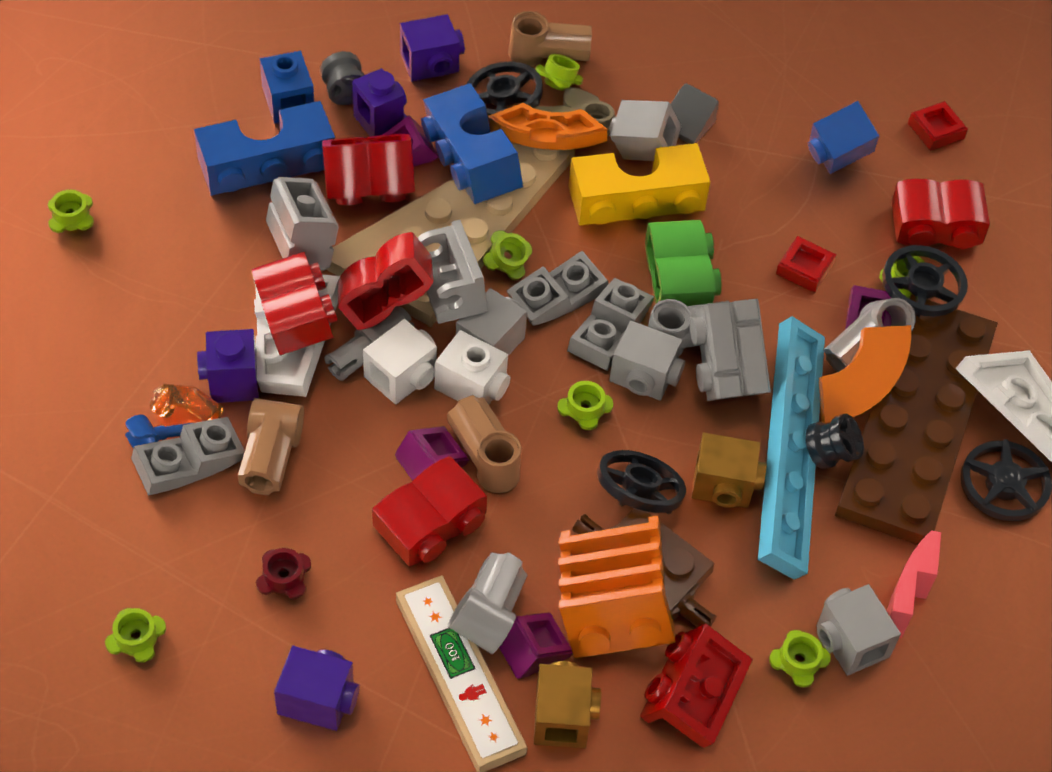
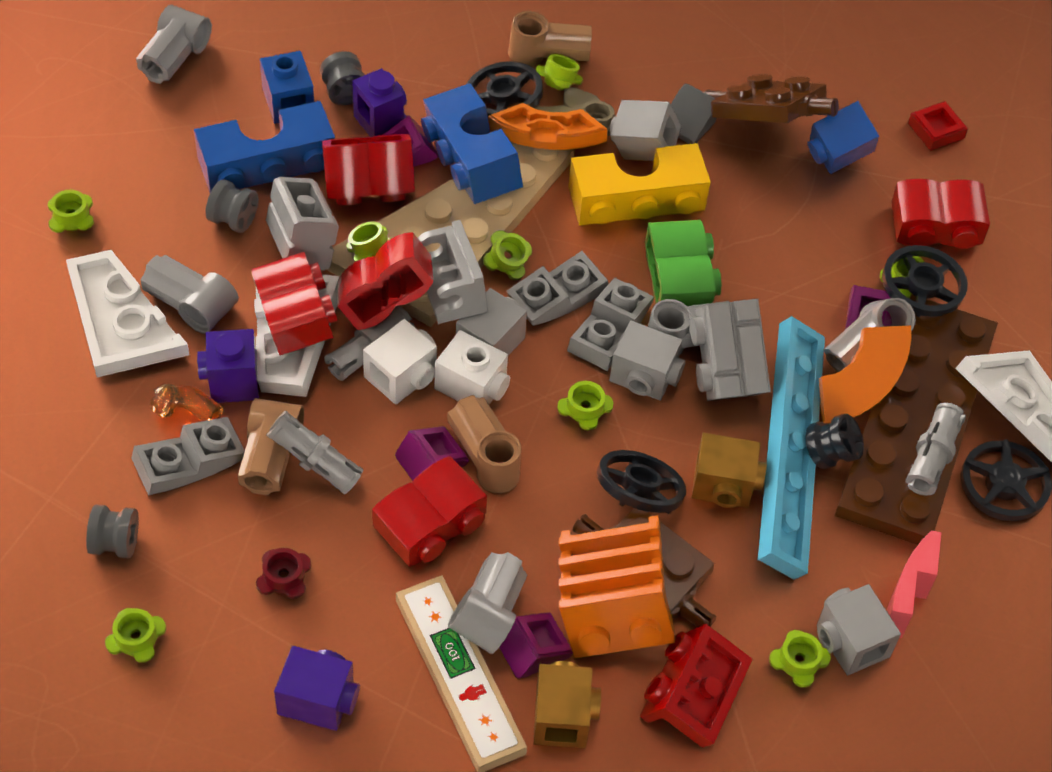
(112, 531): none -> dark grey wheel
(118, 318): none -> white wing
(143, 432): blue hand -> none
(176, 37): none -> light grey piece
(198, 298): none -> light grey piece
(232, 206): none -> dark grey wheel
(315, 452): none -> light grey pin
(367, 239): none -> lime plate
(430, 47): dark purple brick -> none
(773, 100): none -> reddish brown plate
(806, 264): red tile -> none
(935, 449): none -> light grey pin

